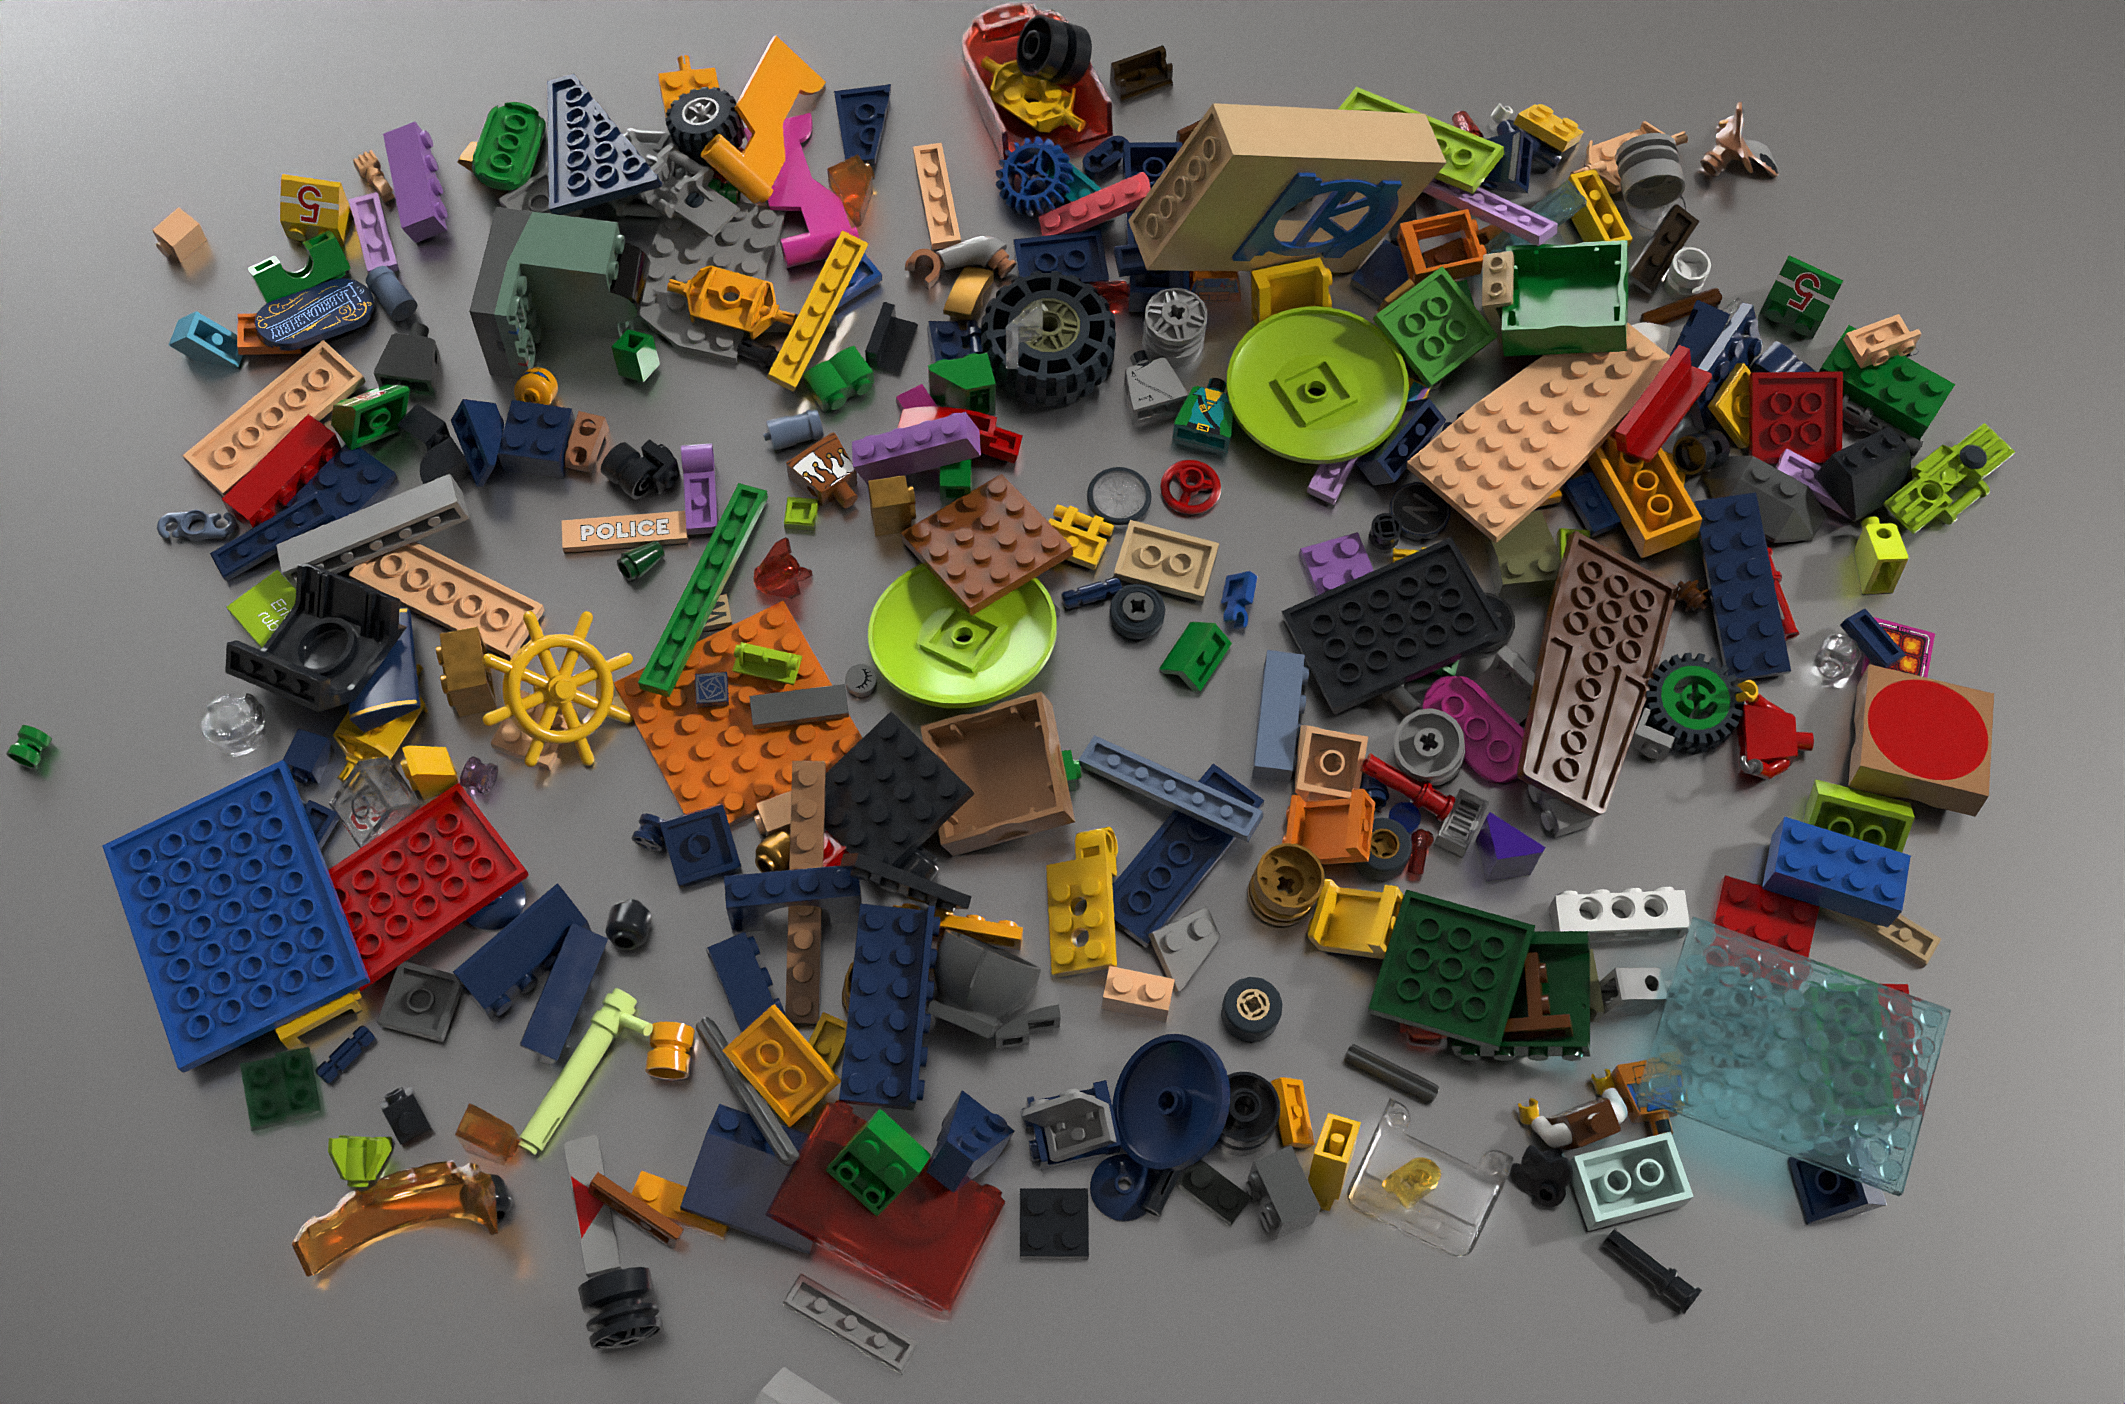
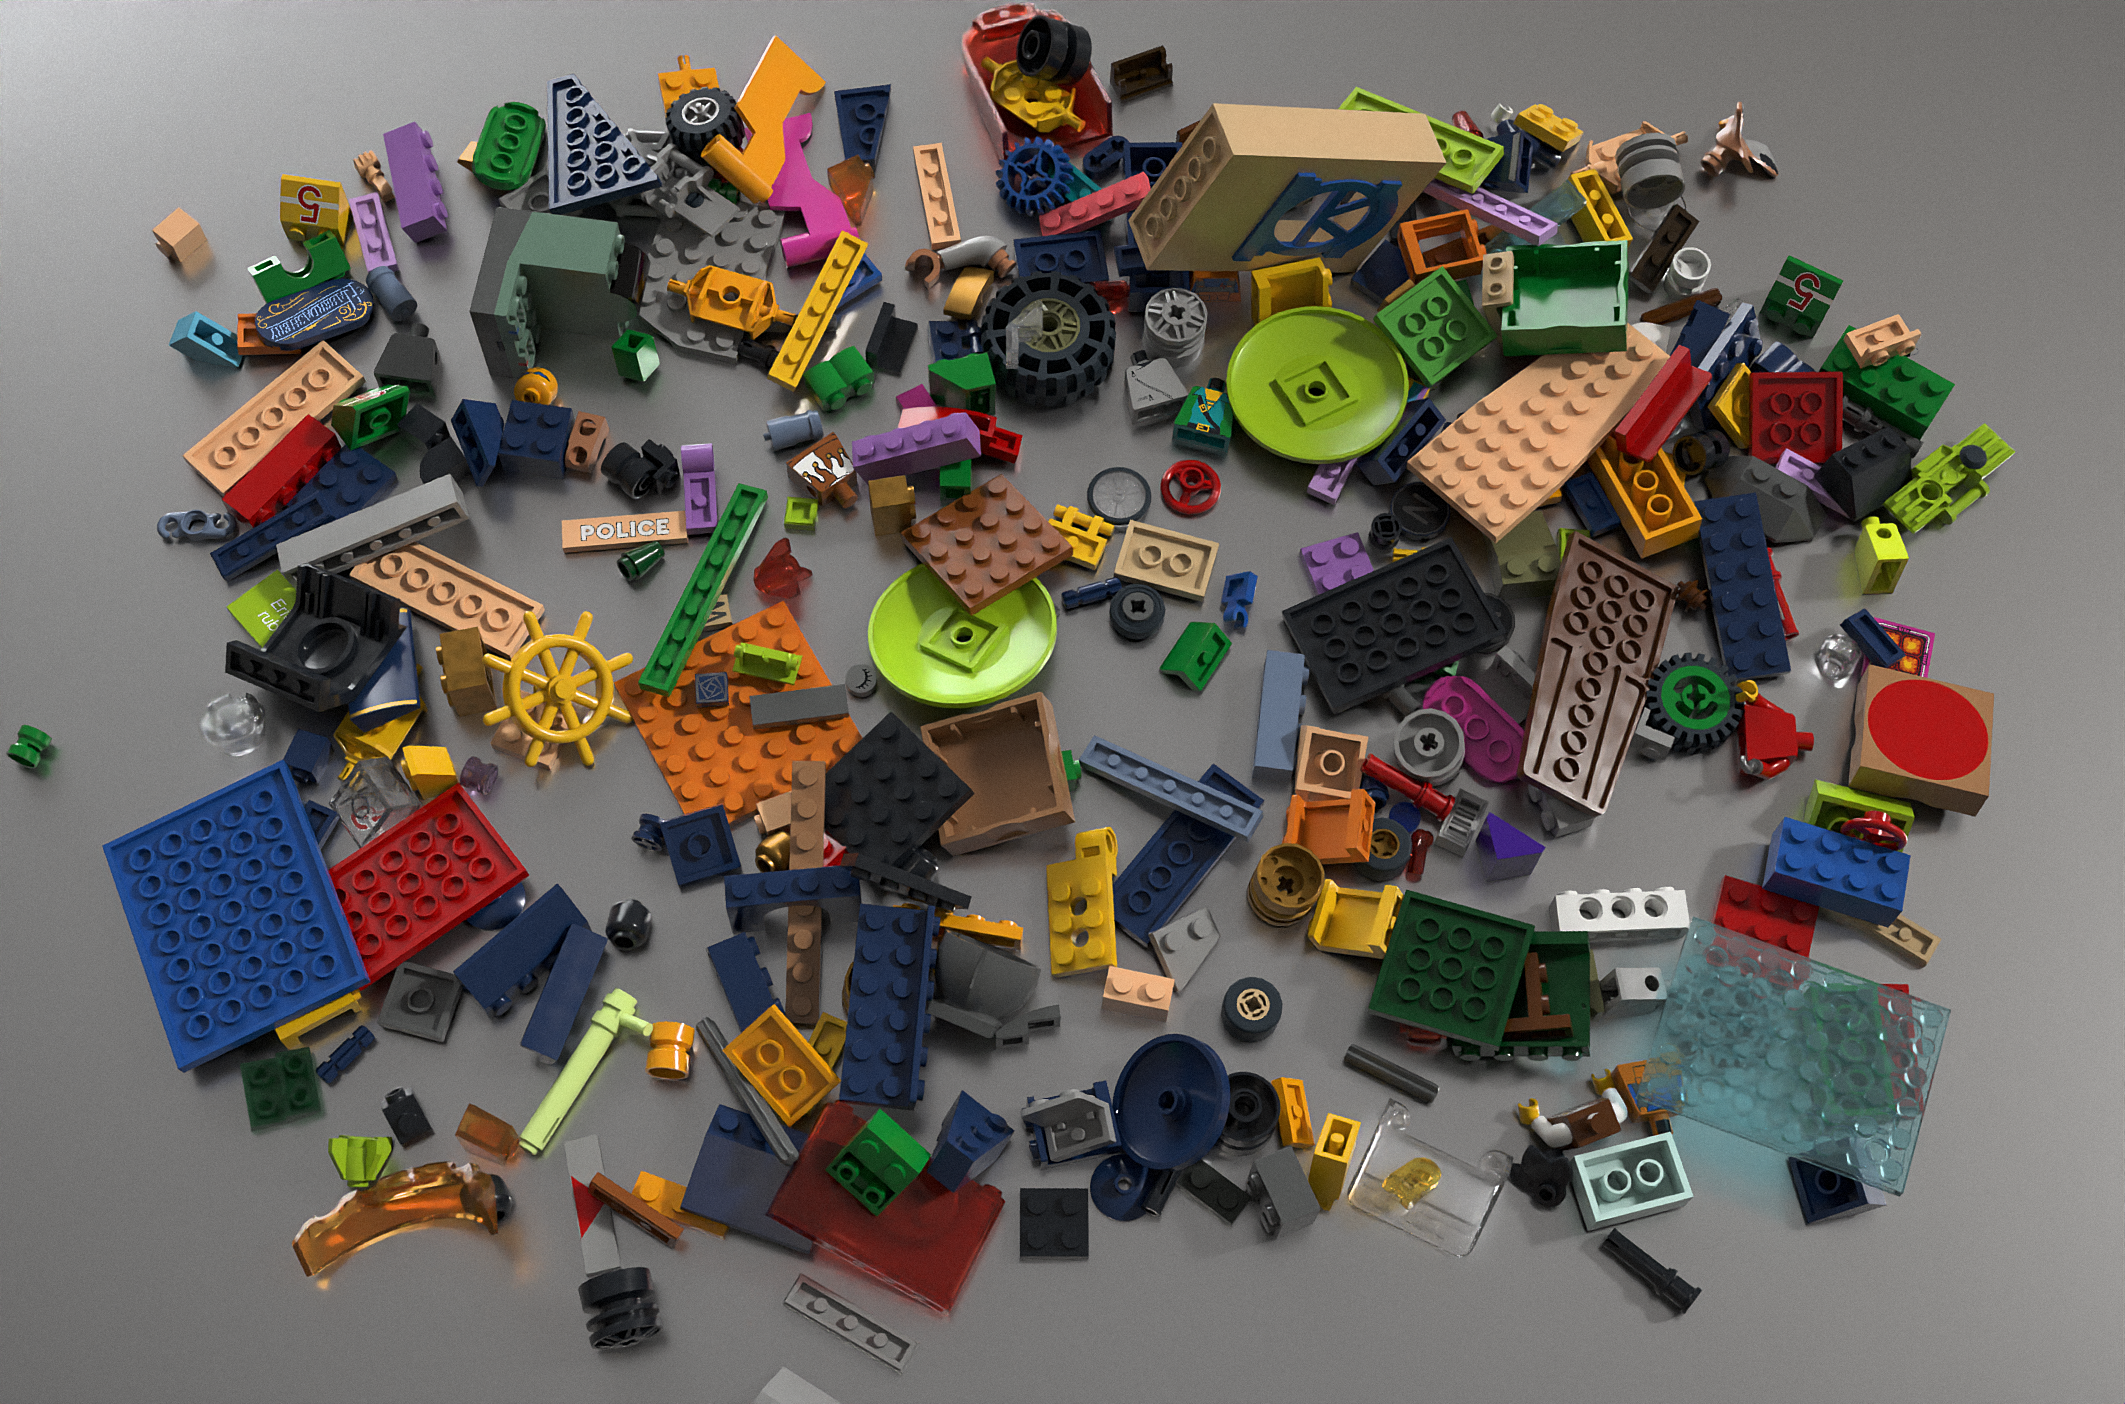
(1876, 828): none -> red piece

